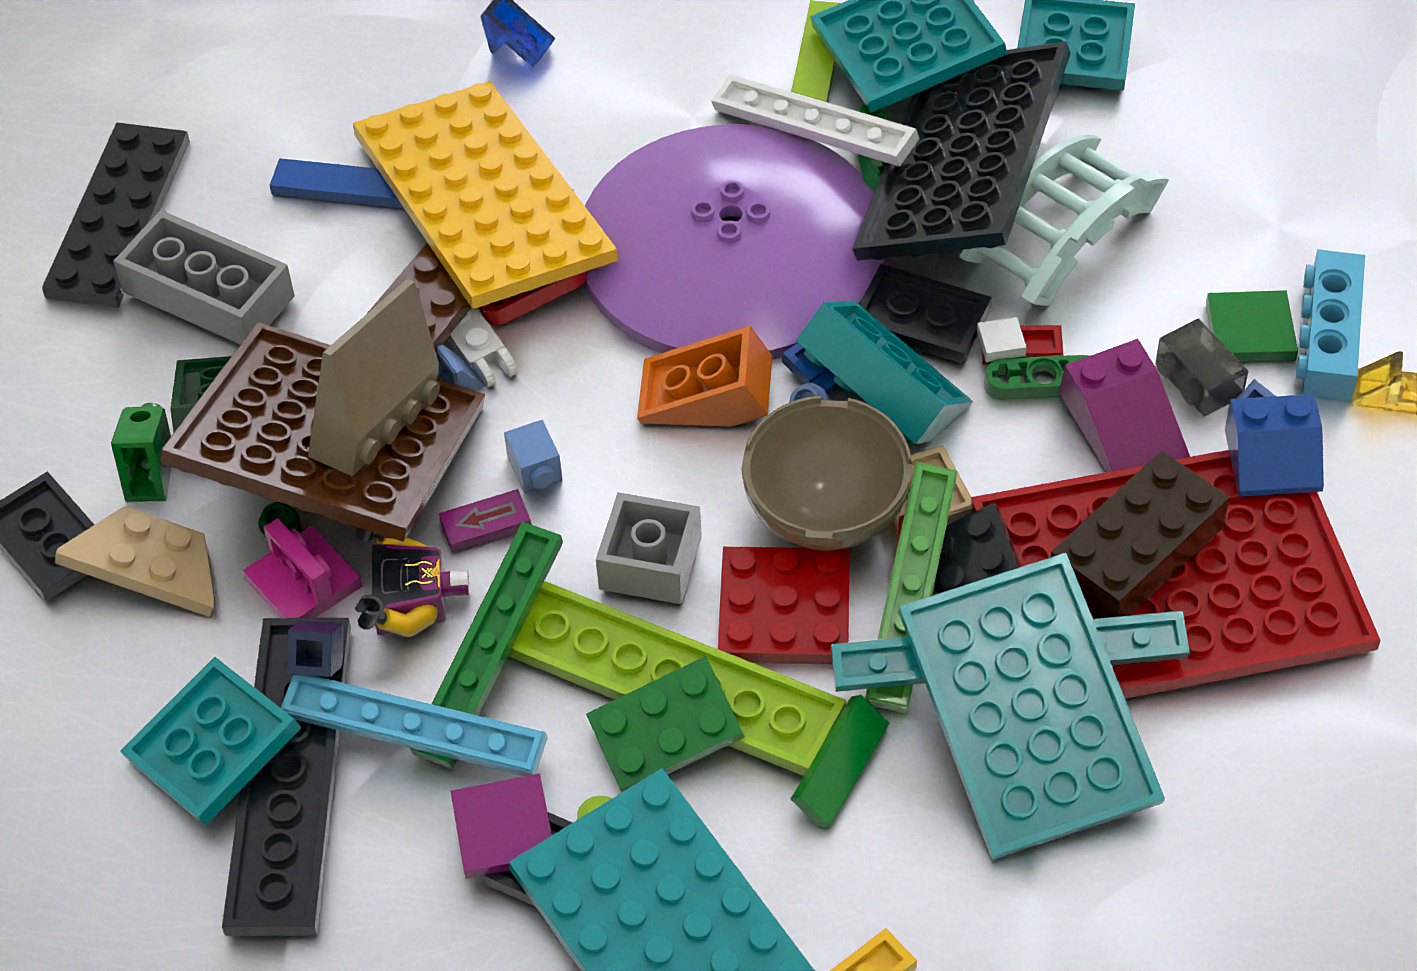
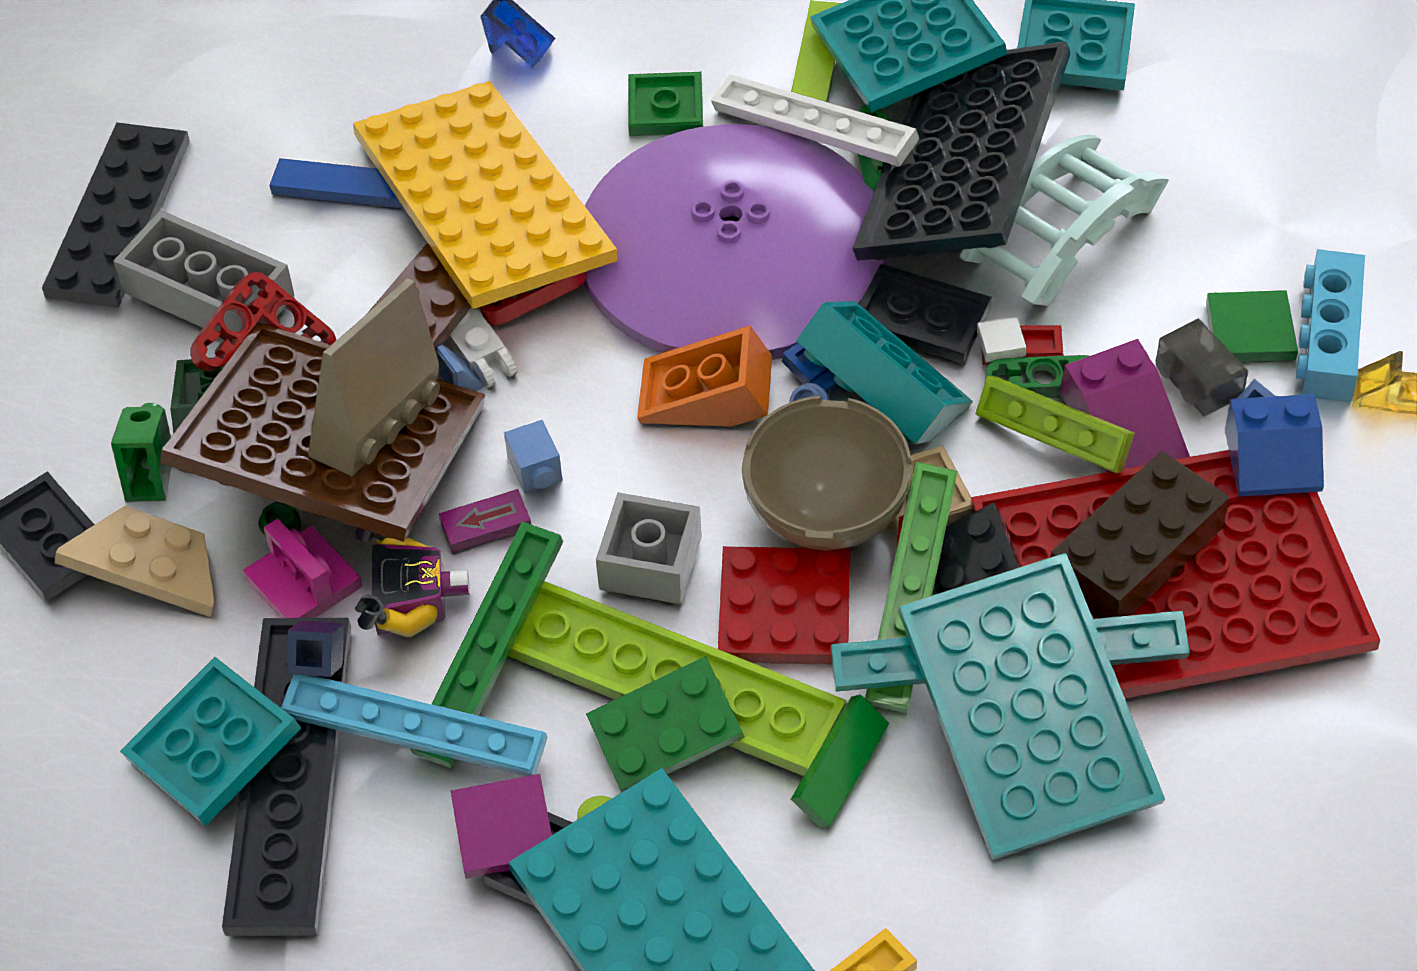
(261, 309): none -> red beam
(664, 103): none -> green tile
(1055, 424): none -> lime tile

